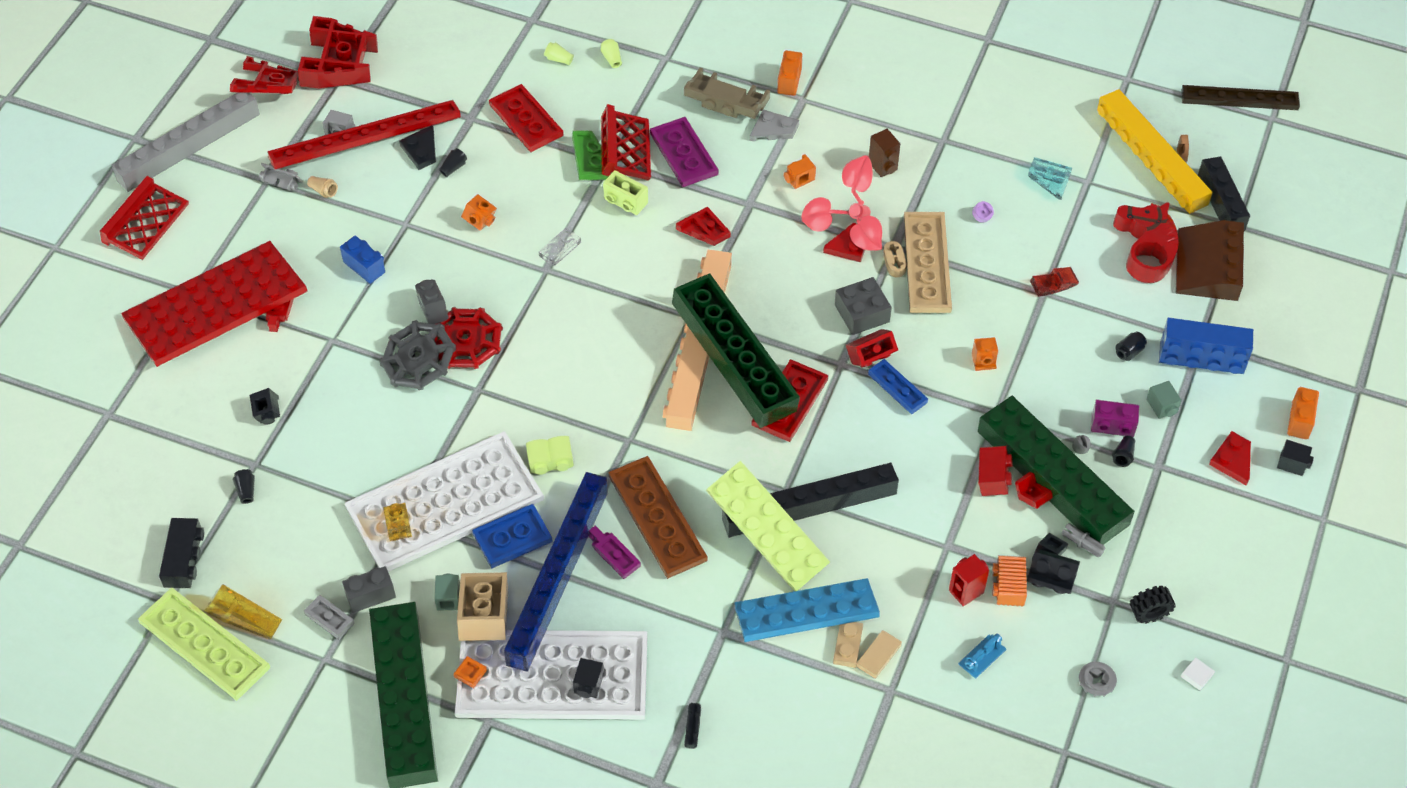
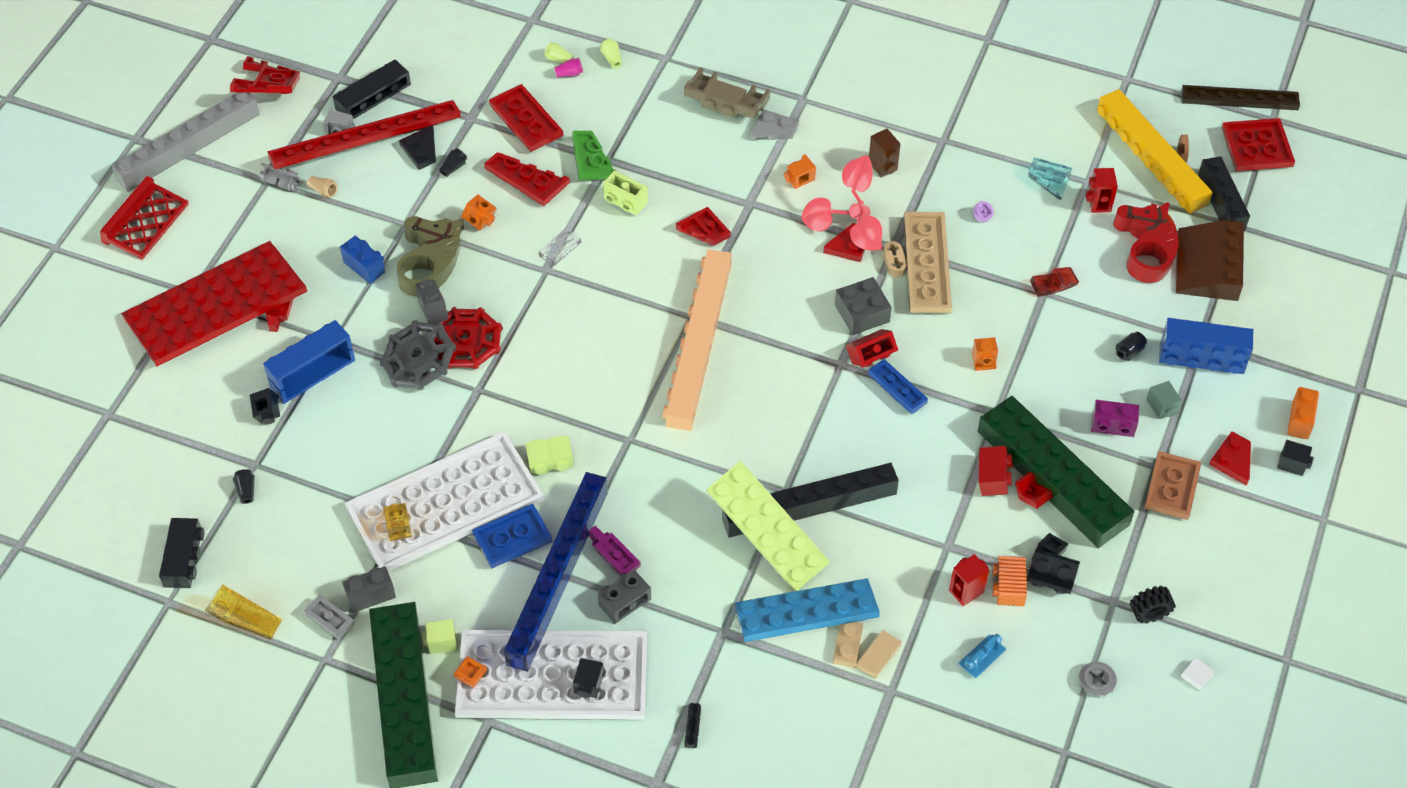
(204, 643): yellowish green plate -> none
(309, 361): none -> blue piece
(341, 55): red wedge -> none
(372, 89): none -> black brick
(436, 251): none -> olive animal
(440, 636): none -> yellowish green brick
(447, 591): sand green brick -> none
(482, 606): tan brick -> none
(529, 180): none -> red wing
(569, 68): none -> dark pink cone
(611, 141): red fence -> none
(624, 596): none -> dark grey brick
(658, 517): dark orange plate -> none
(684, 151): magenta plate -> none
(735, 350): dark green brick -> none
(789, 73): orange brick -> none
(808, 385): red plate -> none
(1078, 446): light grey hinge -> none
(1083, 540): light grey axle -> none
(1102, 190): none -> red brick
(1124, 452): black cone -> none
(1173, 485): none -> nougat plate
(1258, 144): none -> red plate

